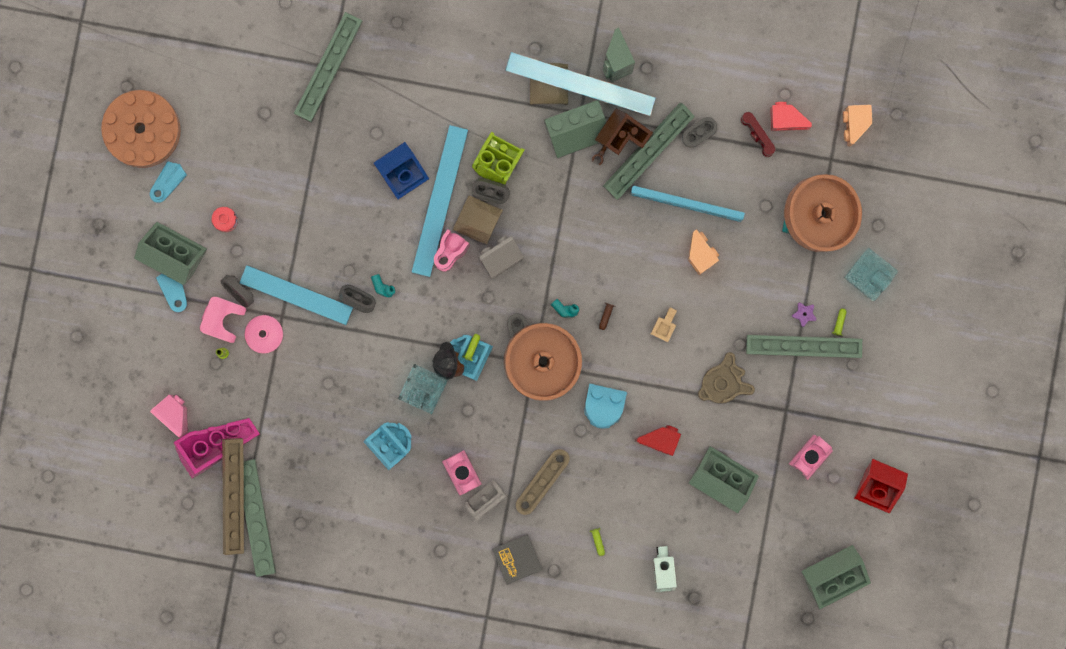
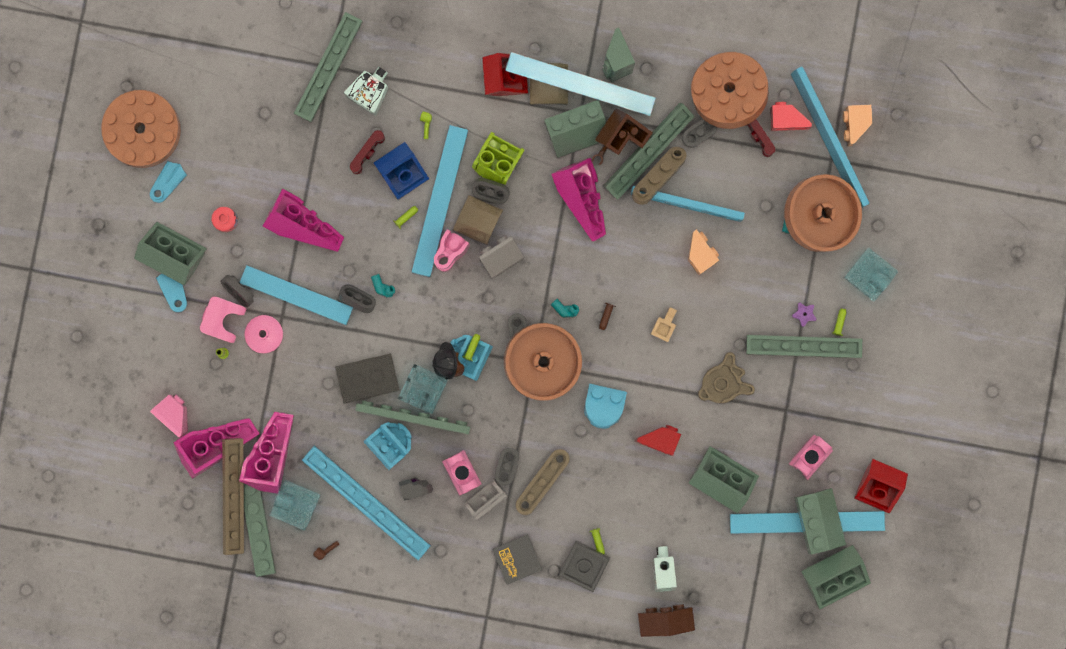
(267, 460): none -> dark pink wedge
(294, 221): none -> dark pink wedge
(295, 505): none -> clear light blue plate
(320, 553): none -> reddish brown hand
(366, 151): none -> dark red plate
(366, 503): none -> medium azure tile
(367, 378): none -> clear smoke tile
(368, 90): none -> light aqua torso
(405, 415): none -> sand green plate
(406, 216): none -> lime piece
(414, 488): none -> dark grey rock
(426, 117): none -> lime hand
(501, 82): none -> red slope
(507, 466): none -> dark grey plate
(579, 192): none -> dark pink wedge
(584, 566): none -> dark grey tile
(659, 175): none -> dark tan plate
(666, 621): none -> reddish brown brick
(733, 108): none -> nougat piece
(791, 522): none -> medium azure tile
(820, 521): none -> sand green slope
(827, 133): none -> medium azure tile

